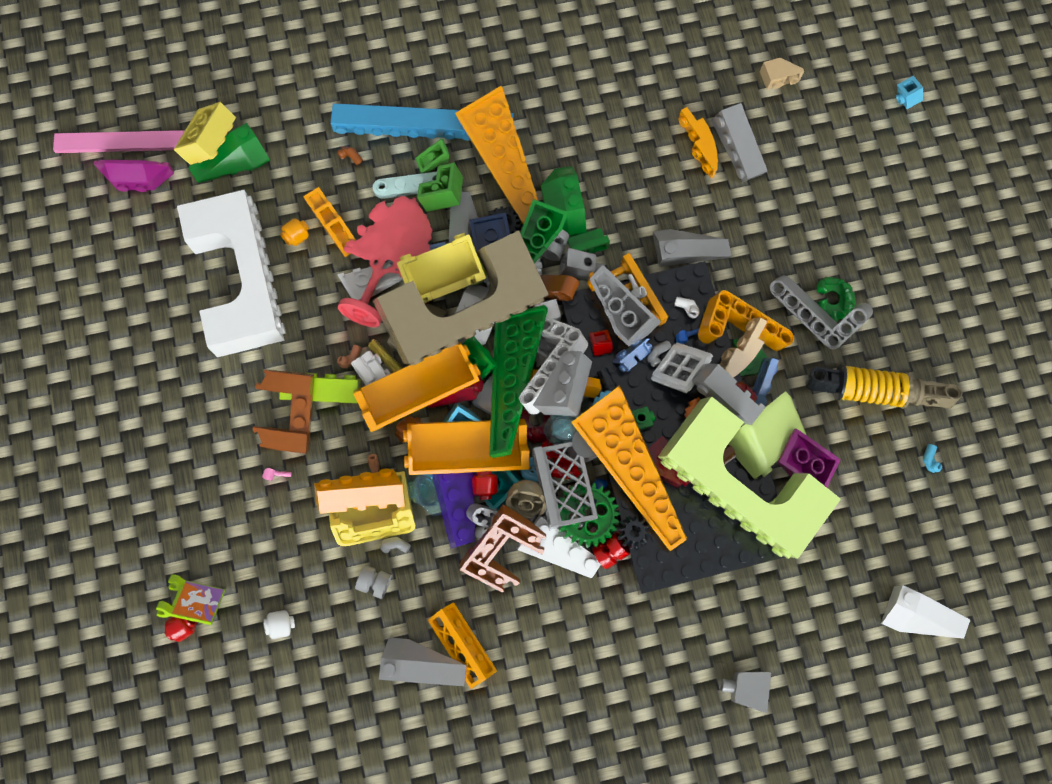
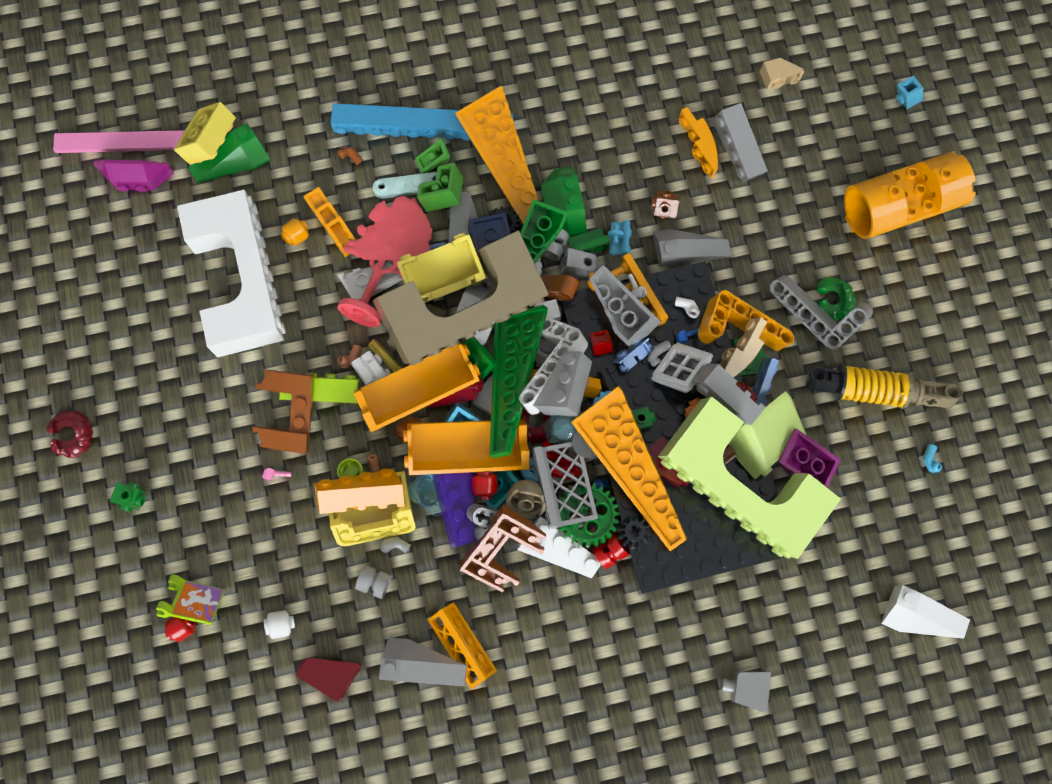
(82, 429): none -> dark red piece
(128, 496): none -> green brick
(328, 676): none -> dark red slope
(350, 467): none -> lime wheel
(619, 238): none -> medium azure hips
(665, 204): none -> brick
(909, 195): none -> light orange cylinder

